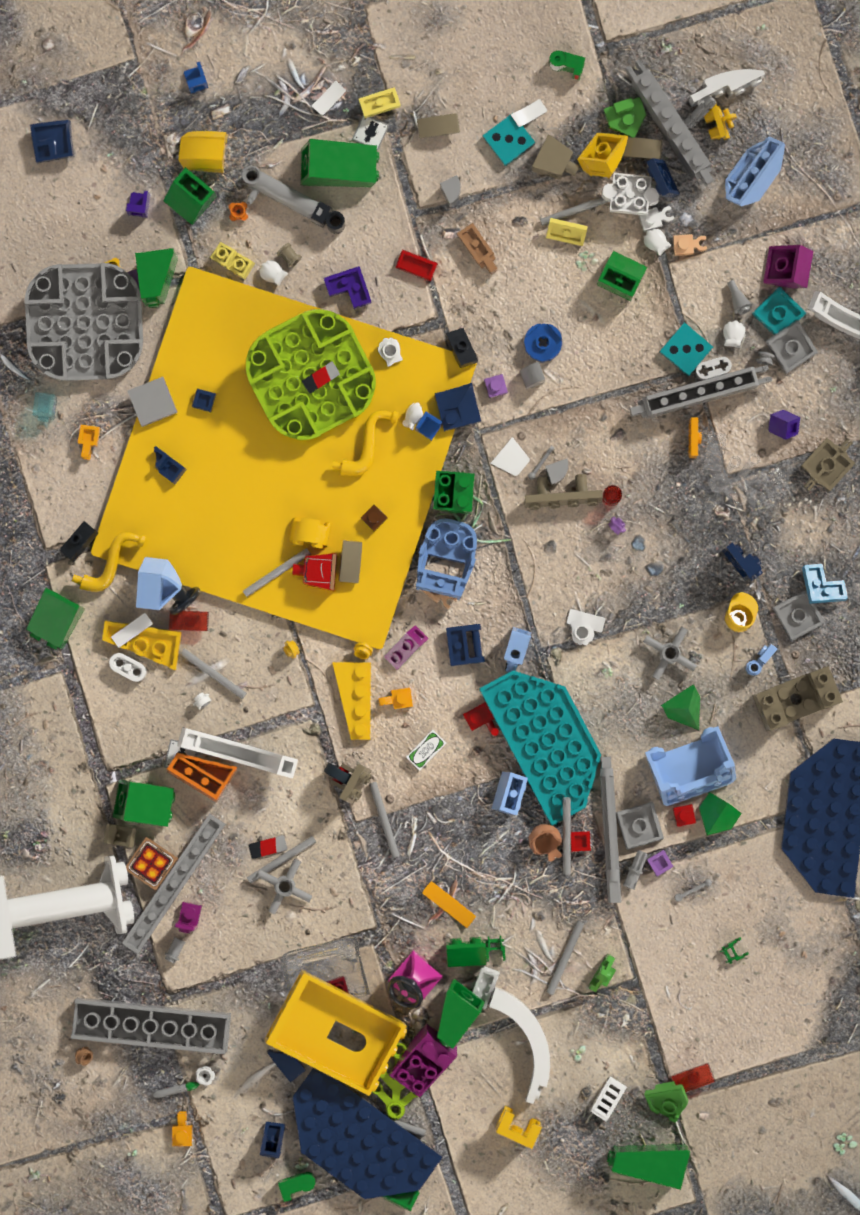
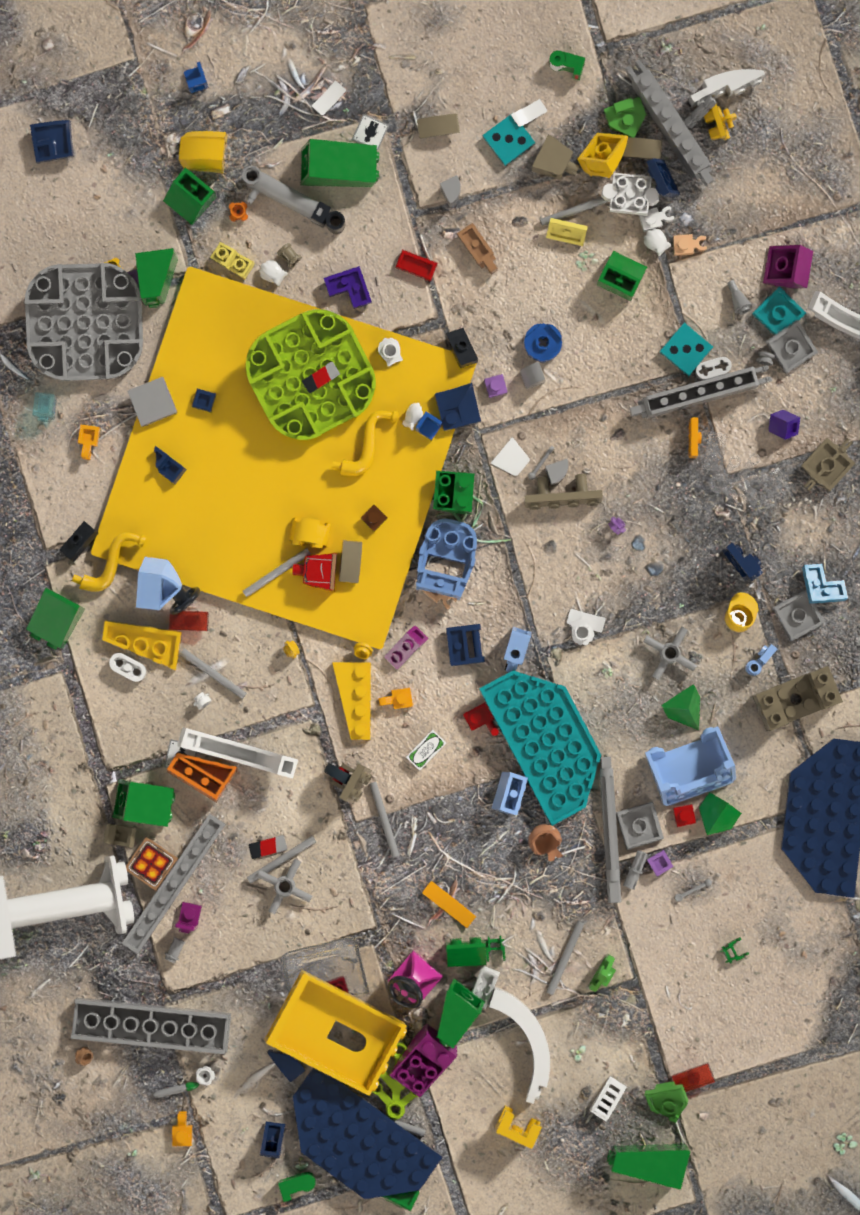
(131, 630): white sticker -> none
(138, 204): dark purple panel -> none
(379, 102): light yellow plate -> none
(566, 835): light grey bar -> none
(580, 841): red plate -> none
(614, 493): clear red wheel -> none
(734, 333): white animal -> none
(755, 172): light blue wedge -> none

